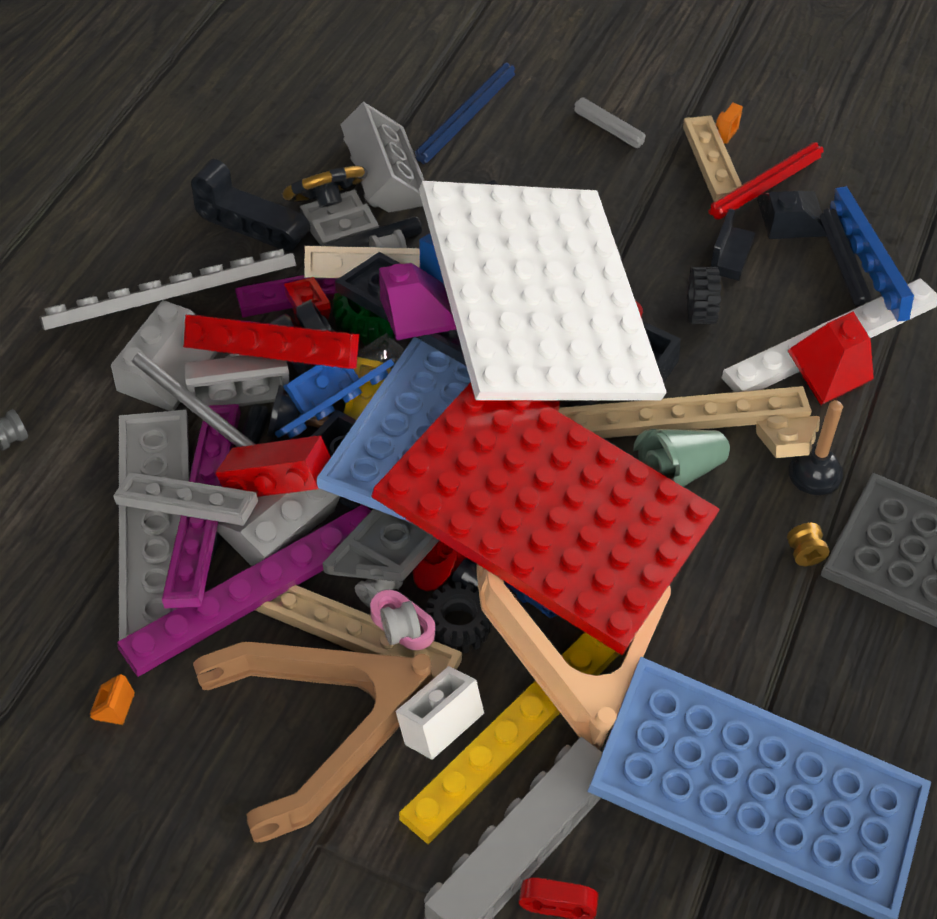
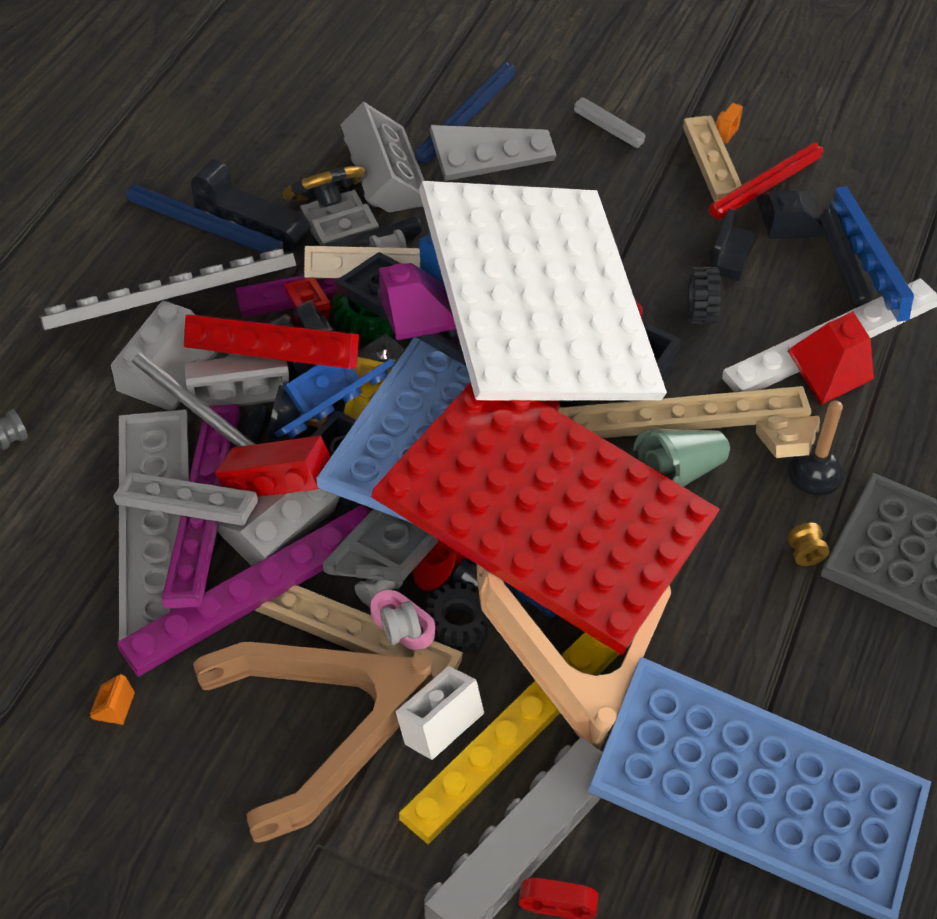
(203, 219): none -> dark blue axle
(484, 150): none -> light grey wing

